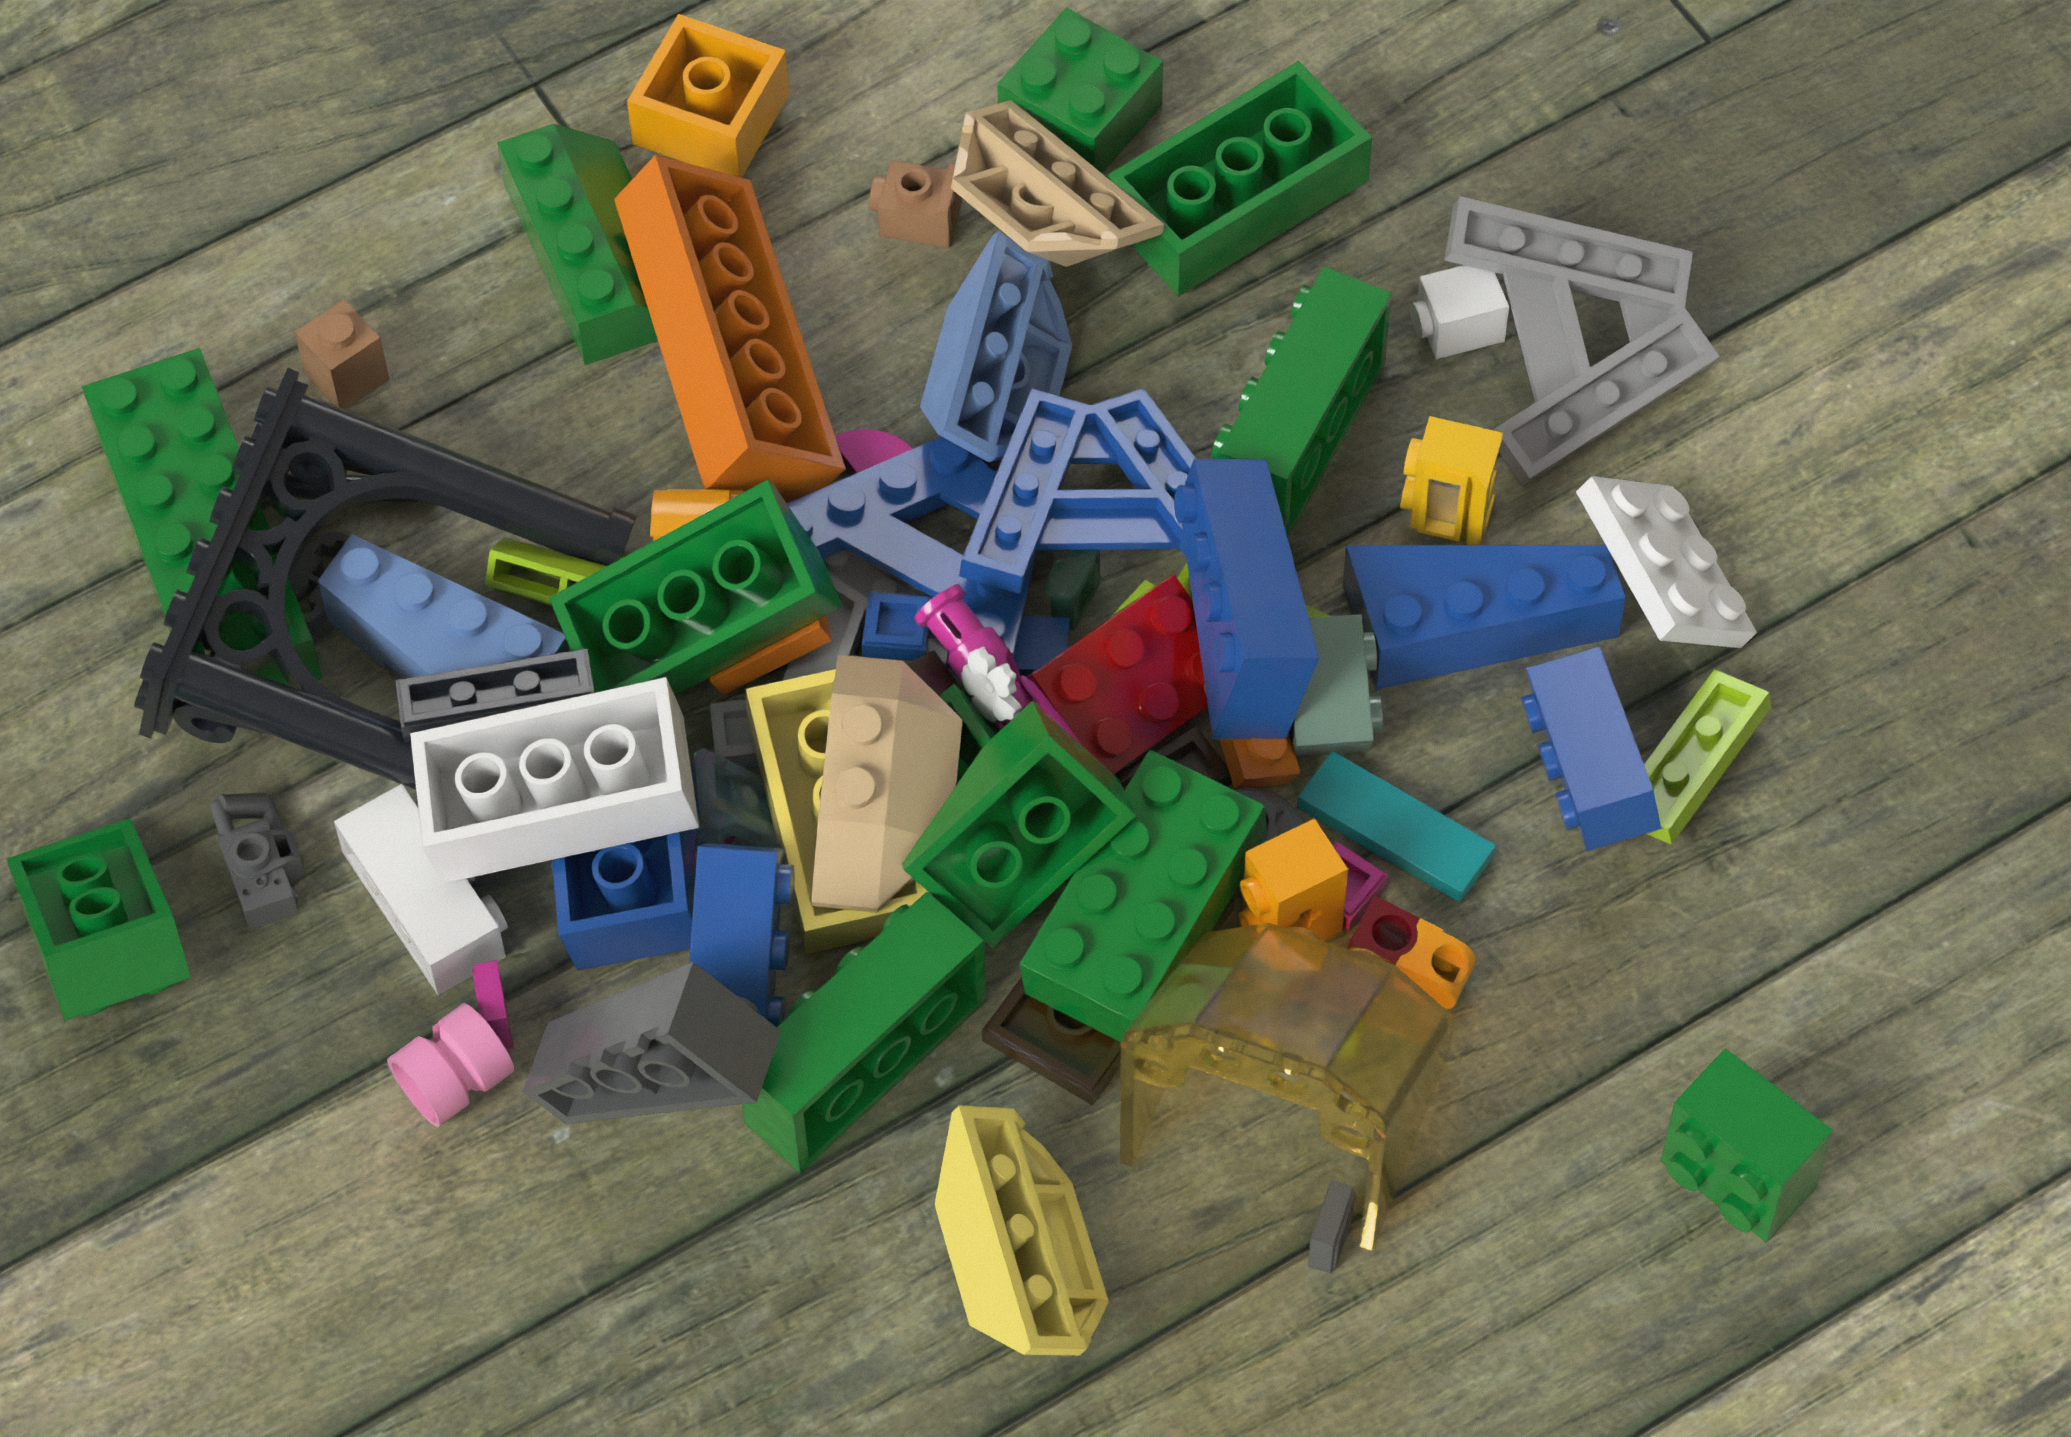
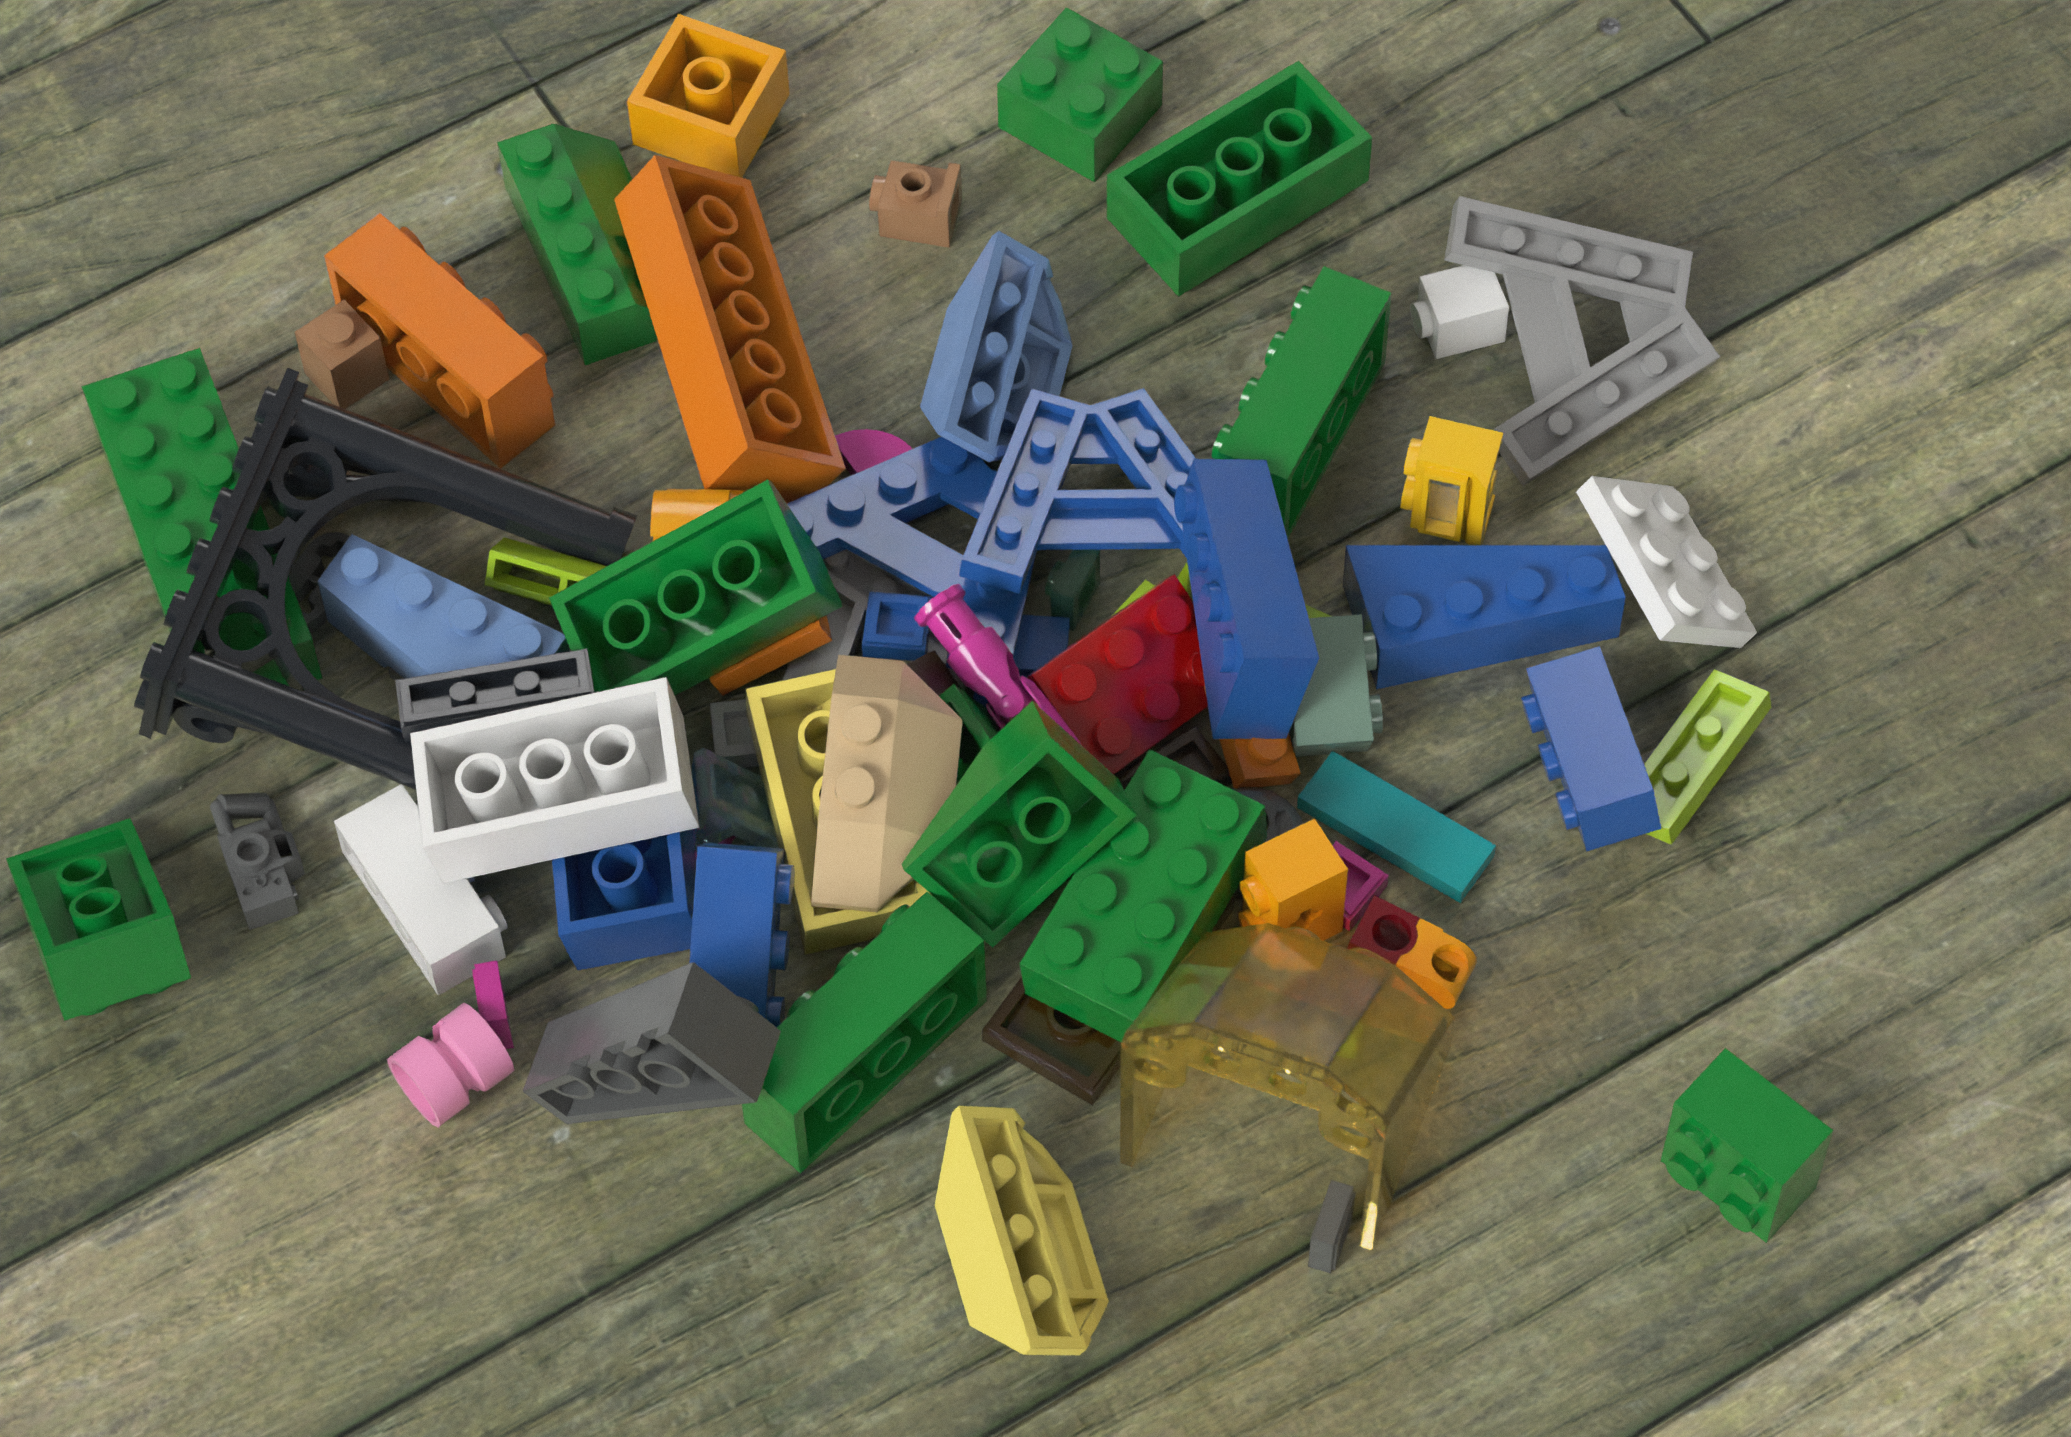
(445, 339): none -> orange brick
(991, 686): white plant -> none
(1043, 189): tan wedge -> none

